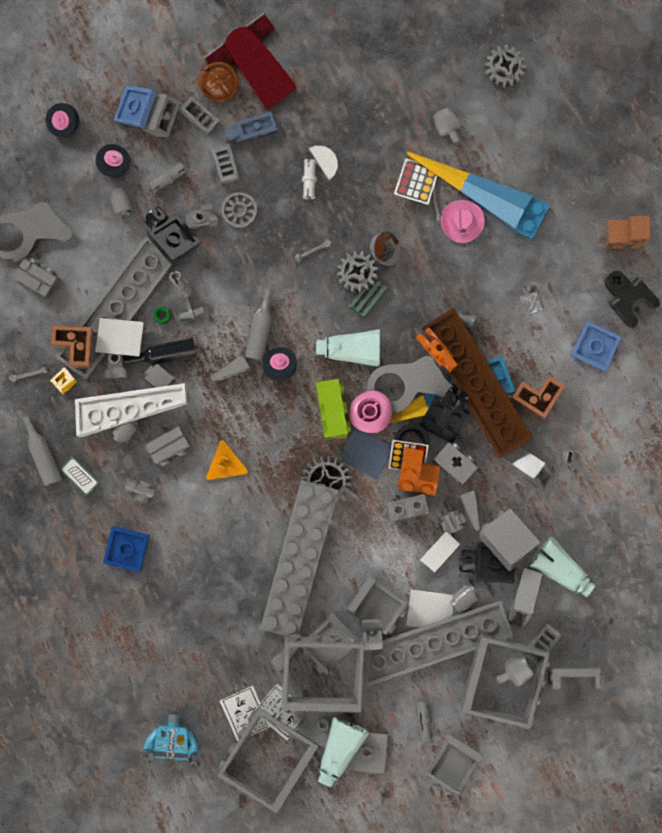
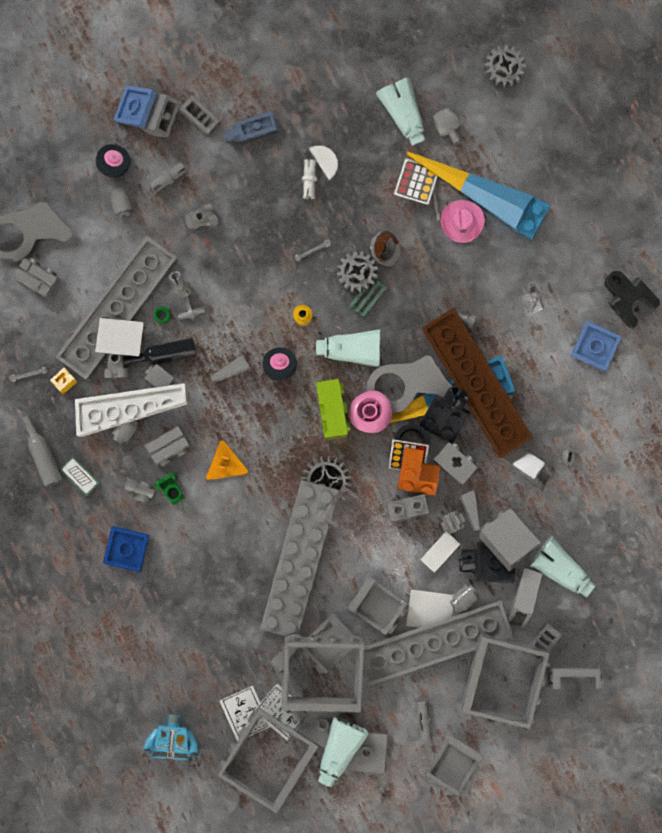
(62, 120): black wheel -> none
(78, 340): nougat brick -> none
(168, 485): none -> green plate
(170, 234): black plate -> none
(218, 81): dark orange piece -> none
(228, 178): light grey slope -> none
(239, 209): light grey wheel -> none
(255, 61): dark red slope -> none
(260, 330): light grey piece -> none
(302, 321): none -> yellow brick
(365, 453): sand blue sticker -> none
(372, 634): light grey bracket -> none
(403, 108): none -> light aqua piece
(437, 350): orange hinge -> none
(517, 670): light grey piece -> none
(541, 401): nougat brick -> none
(630, 232): nougat brick -> none

